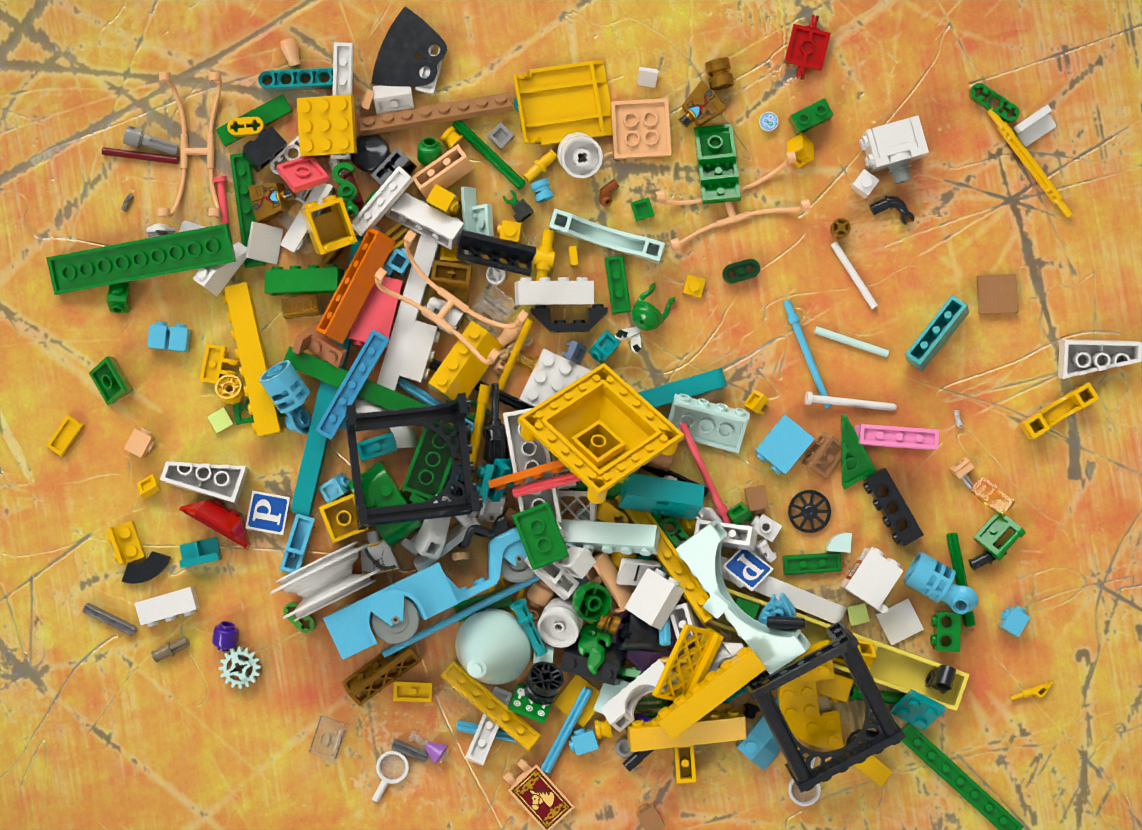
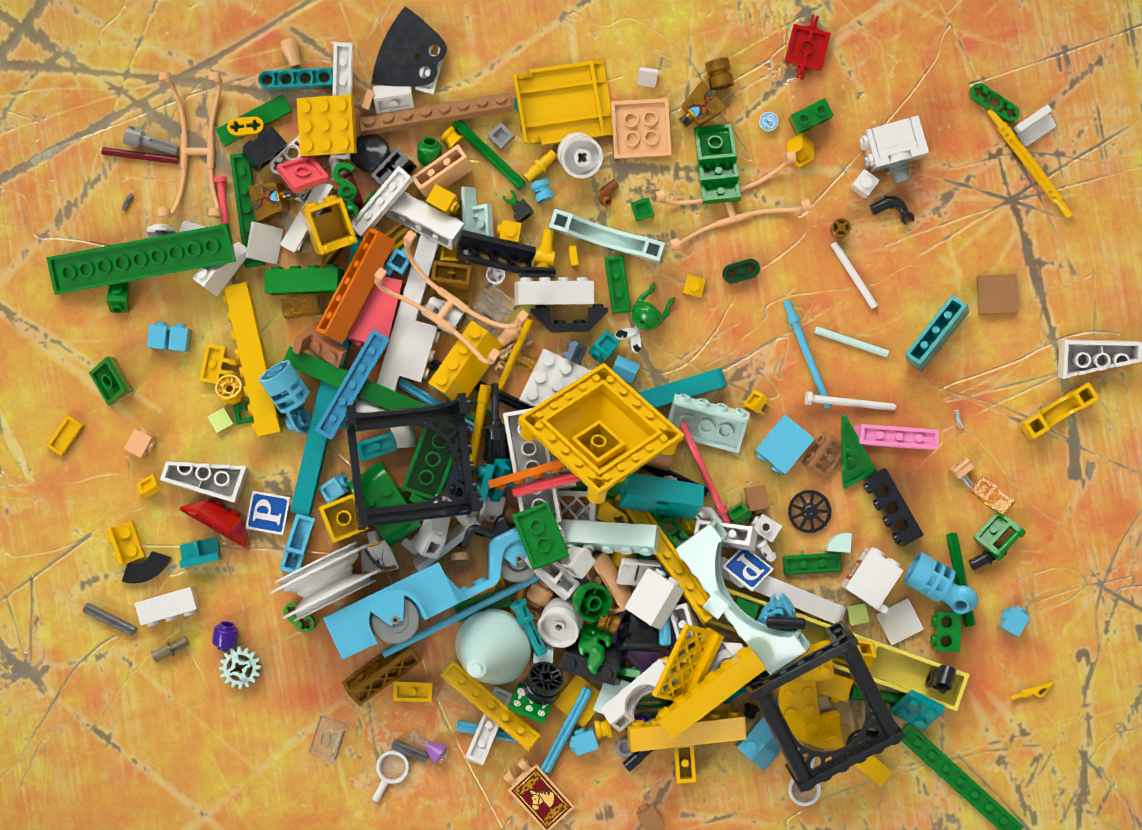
(537, 272): none -> black axle
(625, 368): none -> medium azure piece

